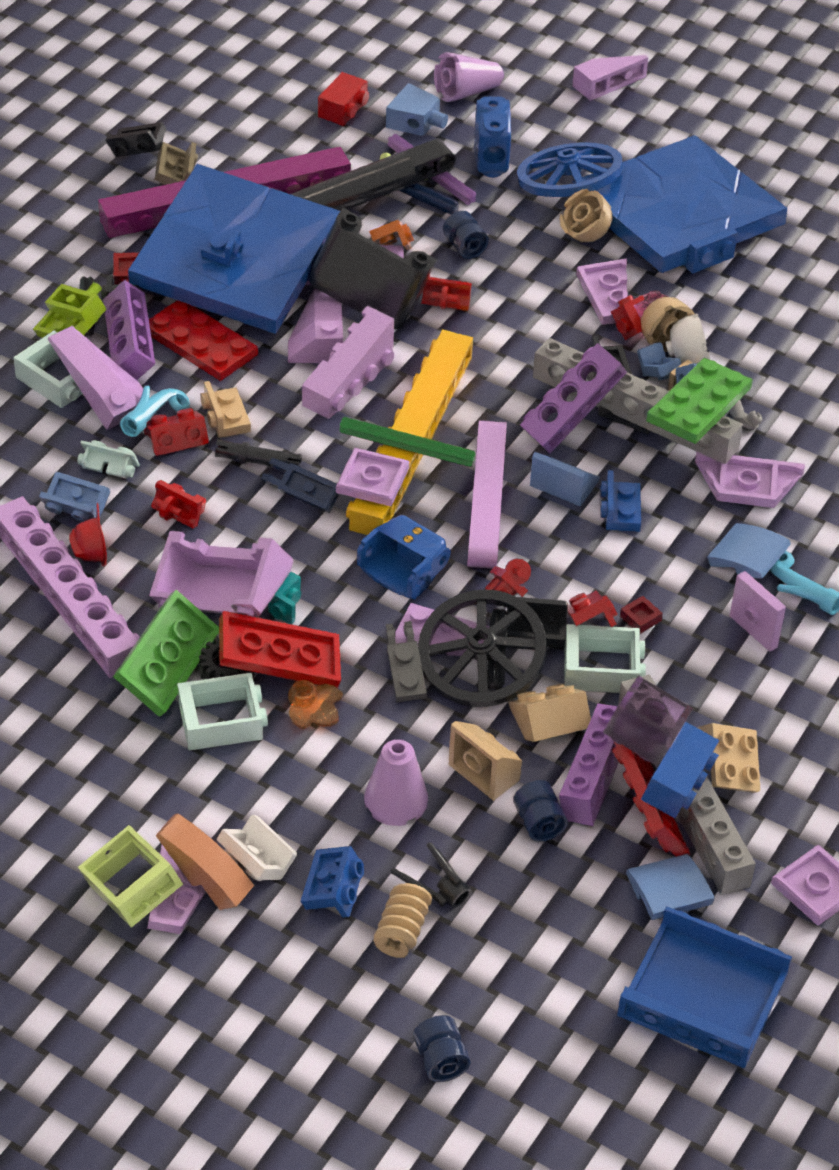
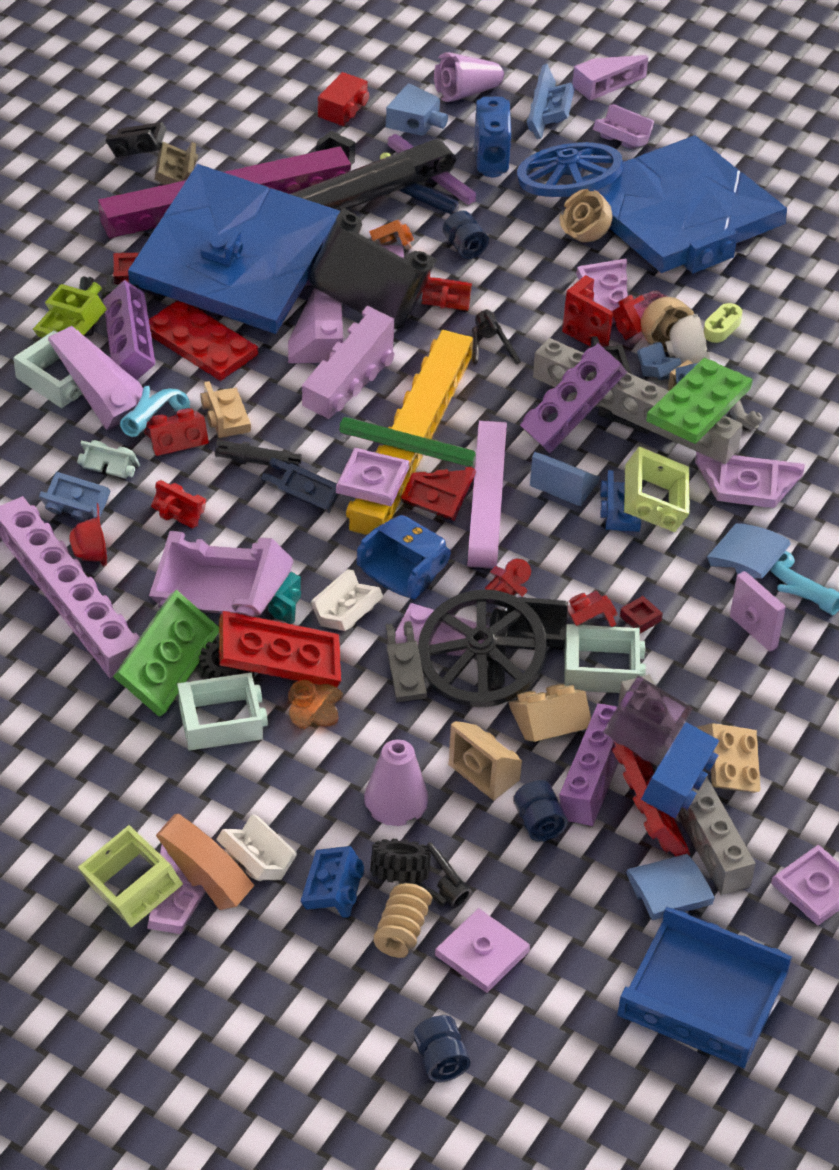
(334, 140): none -> black bracket
(345, 602): none -> white bracket
(400, 861): none -> black tyre
(439, 491): none -> red wing
(482, 950): none -> lavender plate
(488, 327): none -> black plant
(549, 102): none -> medium blue bracket
(585, 317): none -> red bracket
(624, 126): none -> lavender bracket
(673, 477): none -> yellowish green window
(718, 327): none -> yellowish green beam

